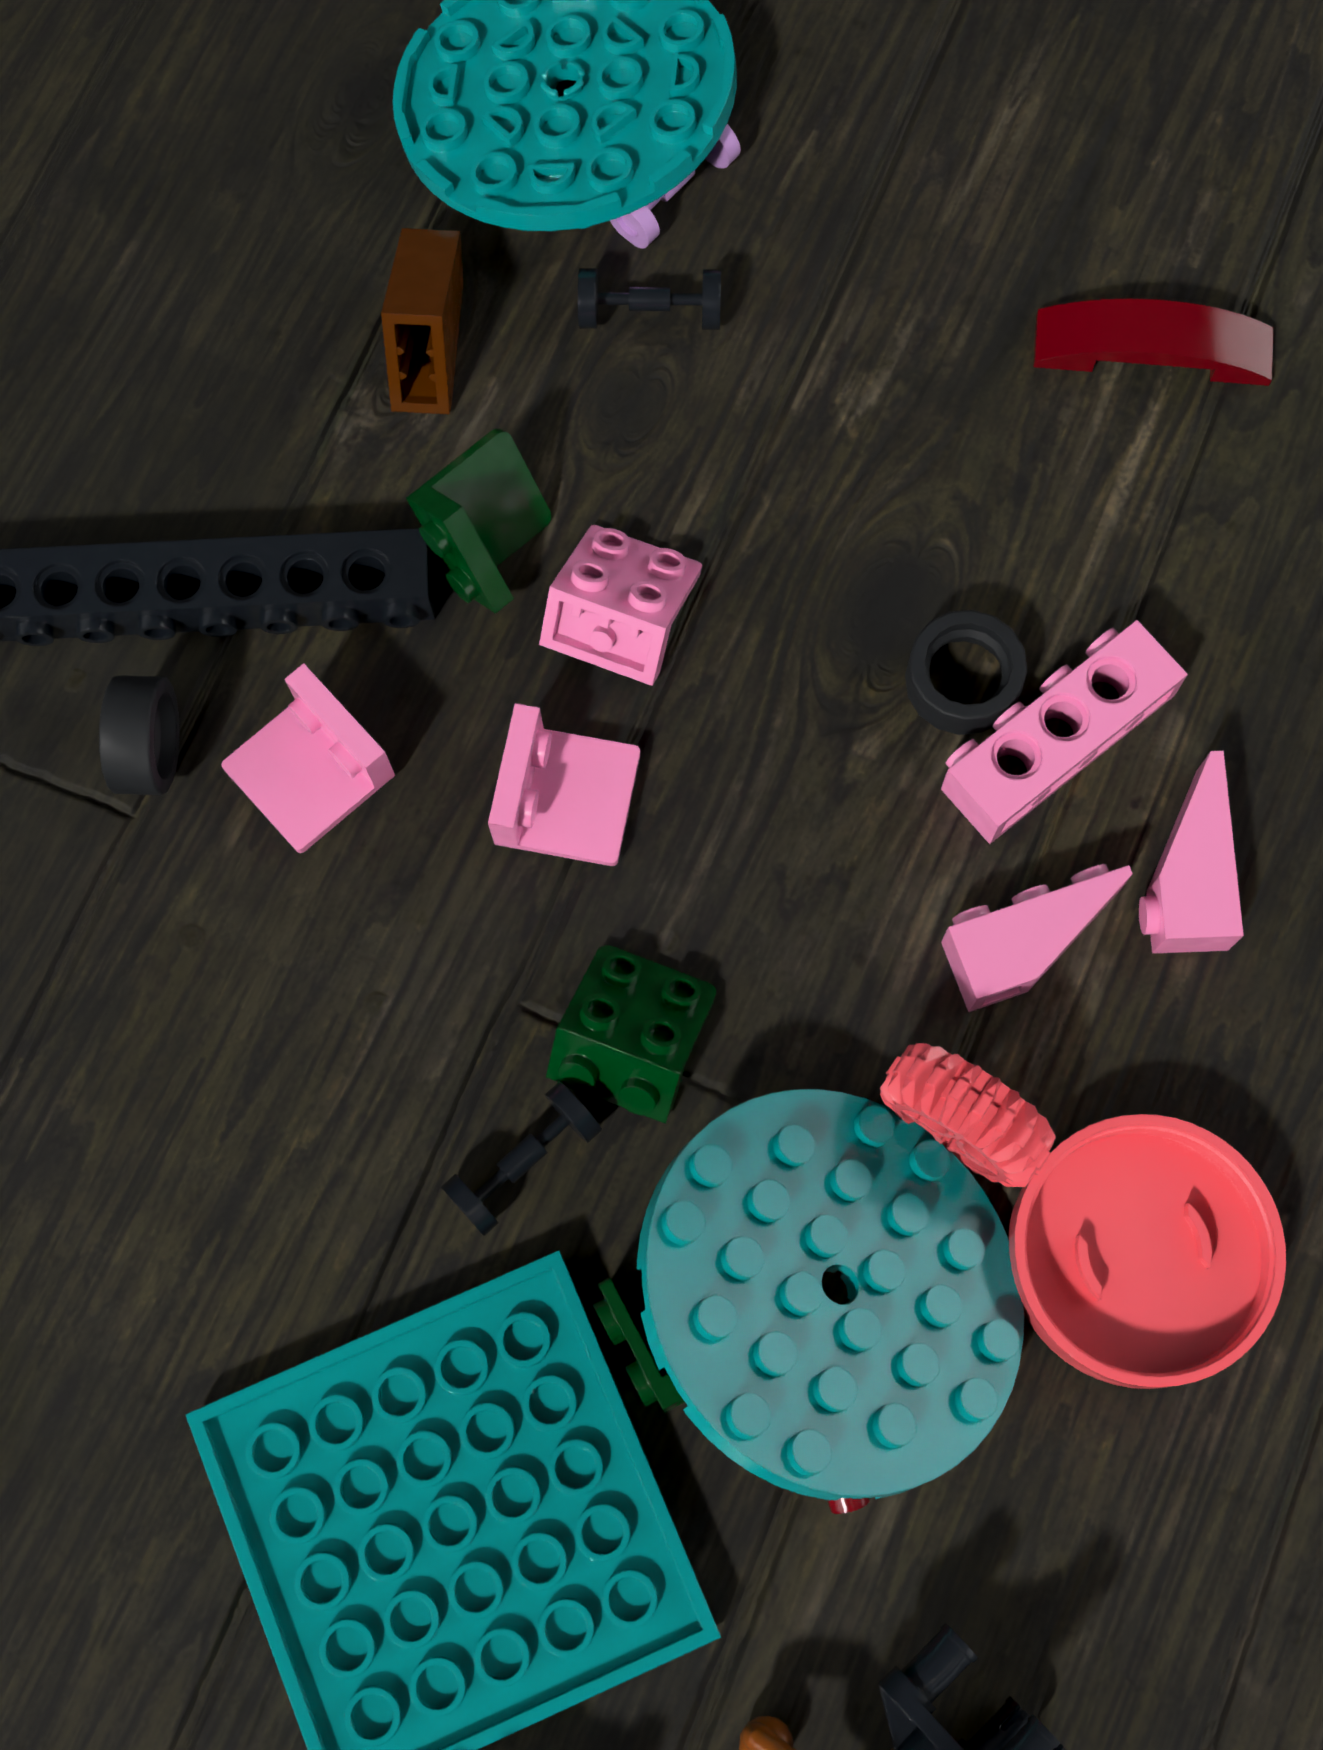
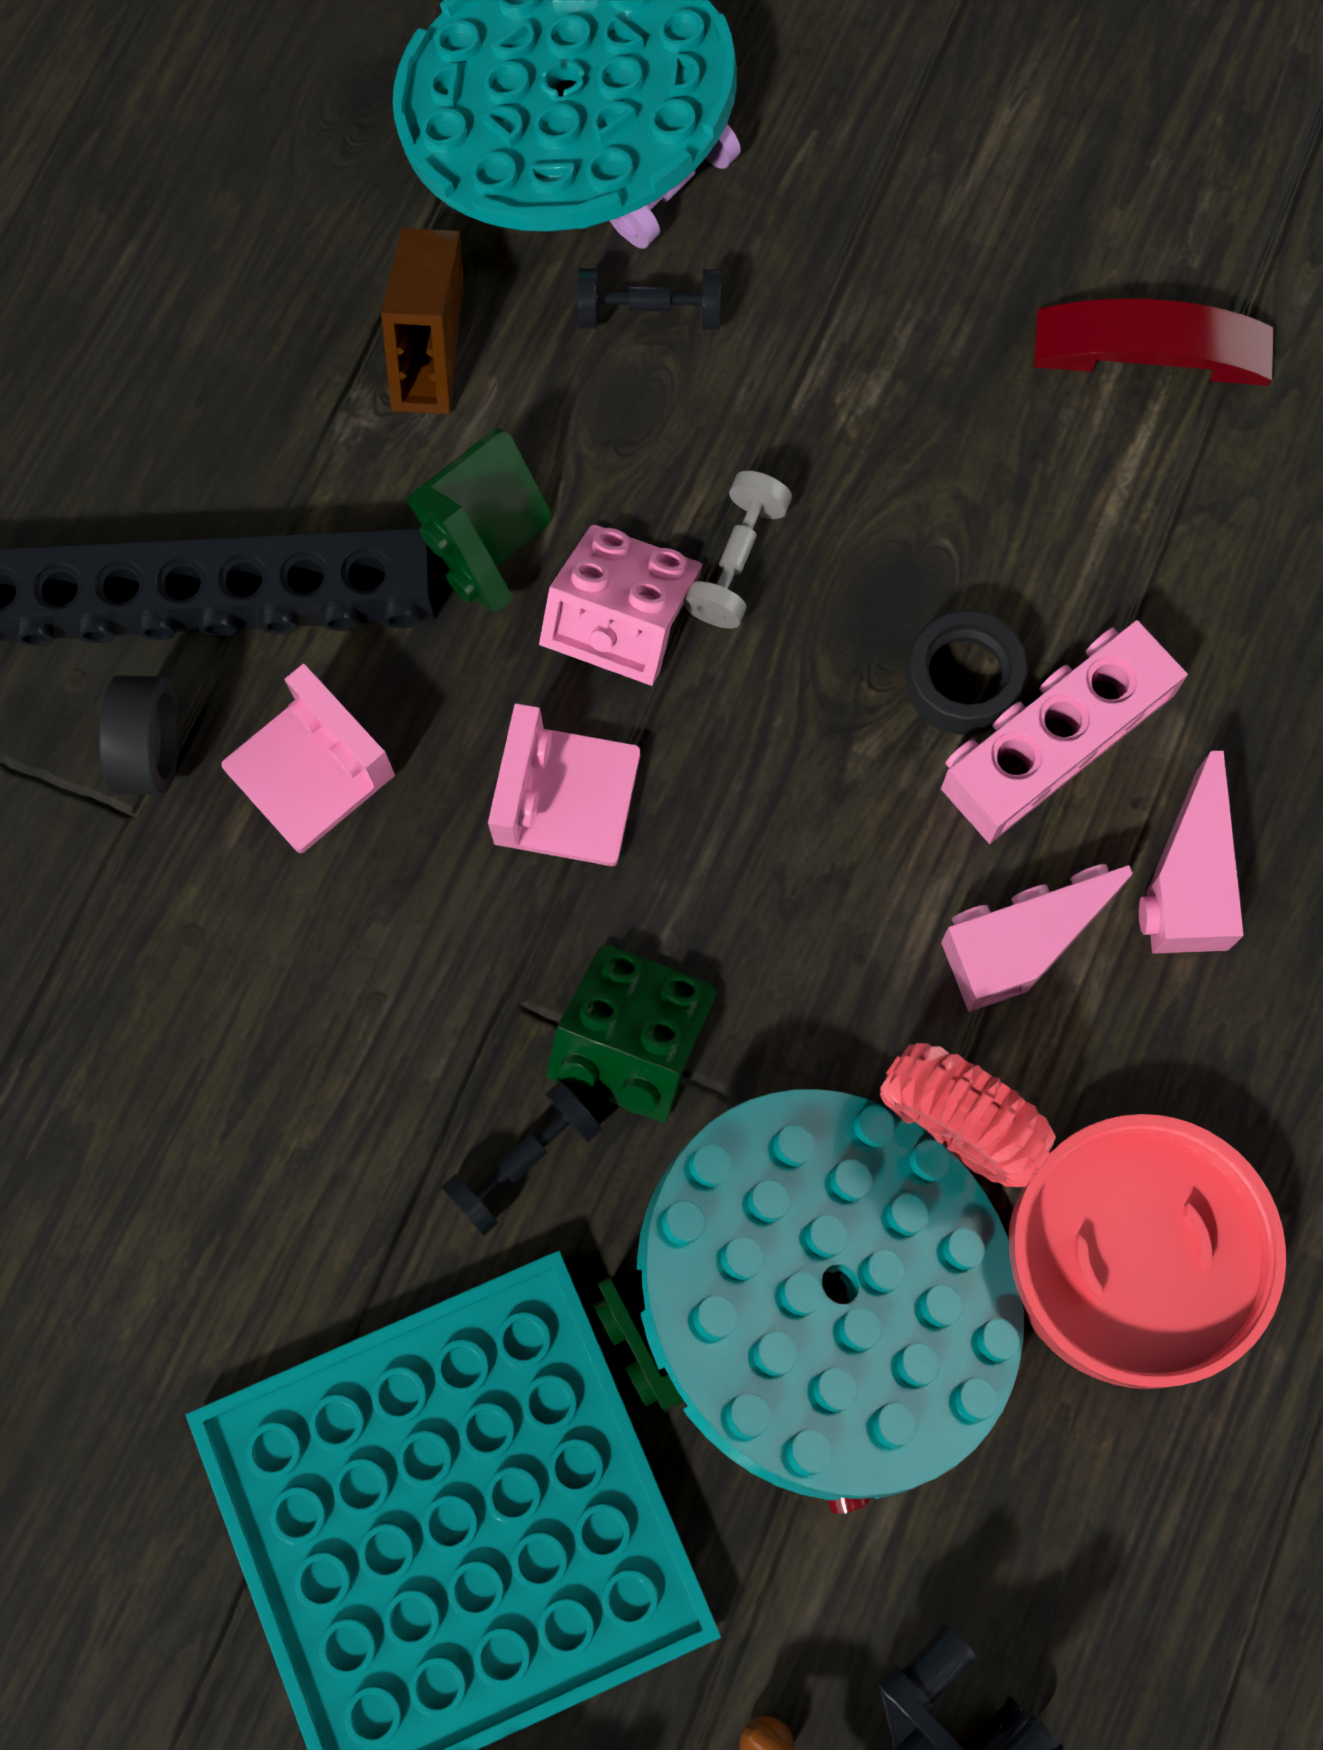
(760, 497): none -> light grey wheel

